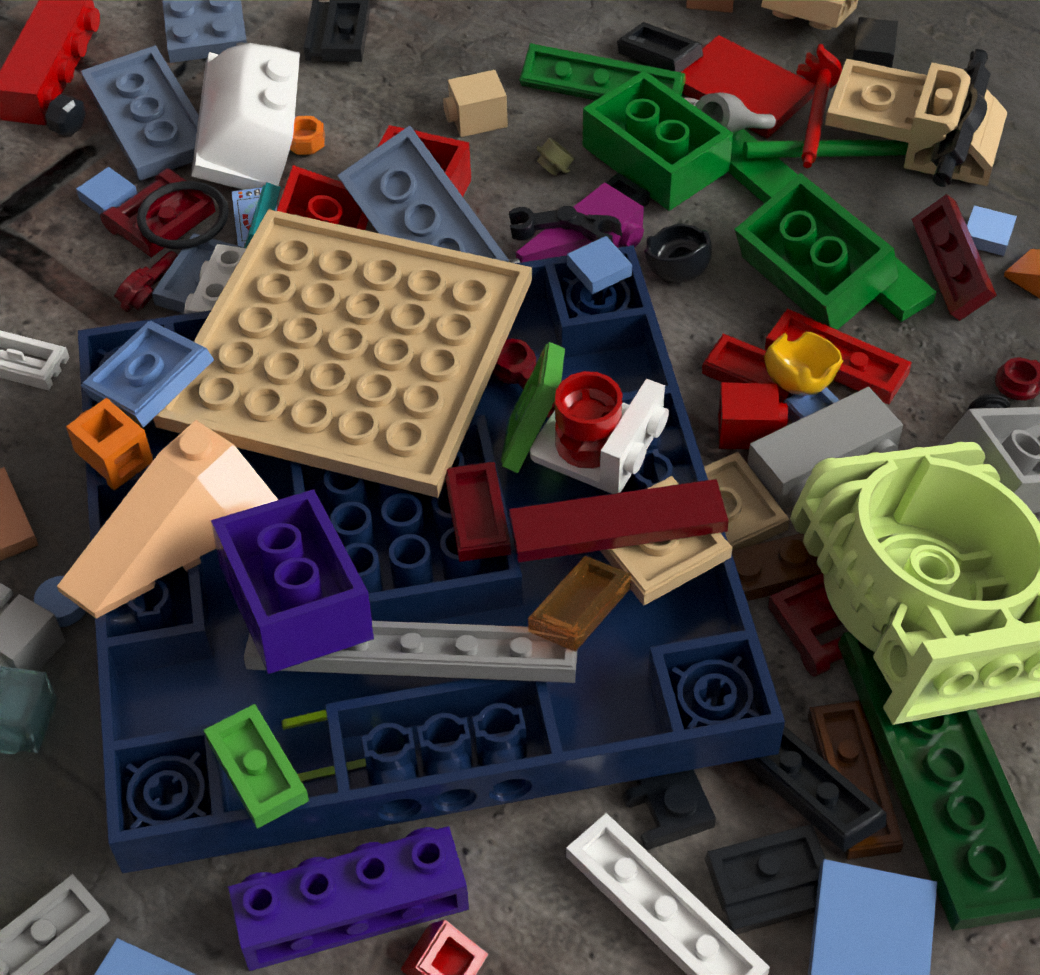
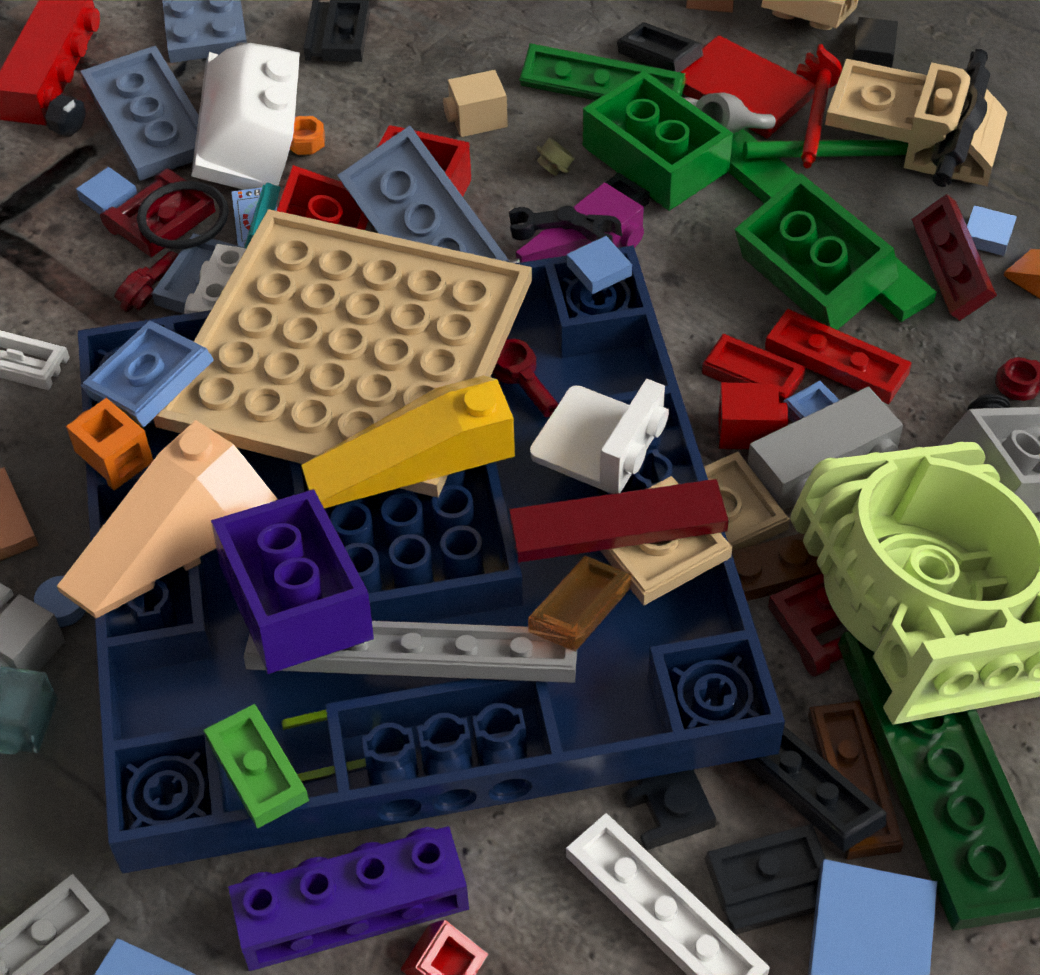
(424, 440): none -> yellow wedge
(477, 512): dark red tile -> none
(532, 407): bright green tile -> none
(585, 416): red wheel -> none
(679, 252): black hair -> none
(803, 364): yellow hair -> none

